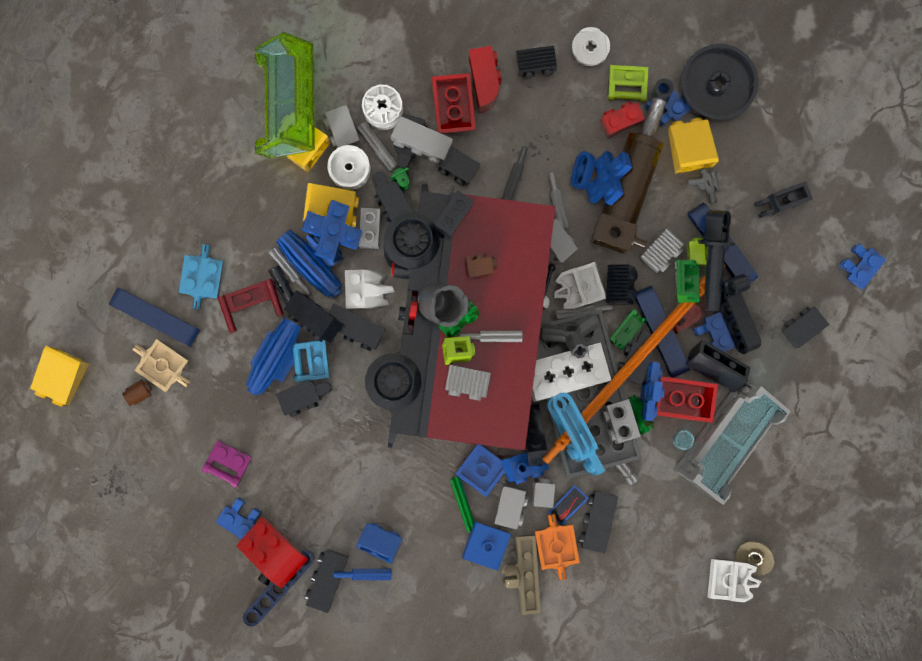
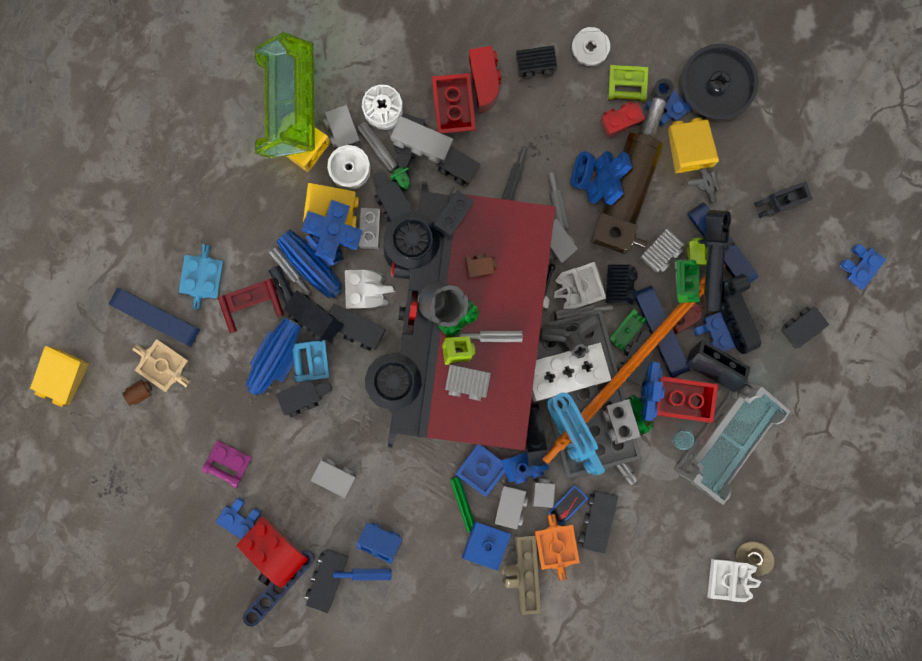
(333, 477): none -> light grey brick

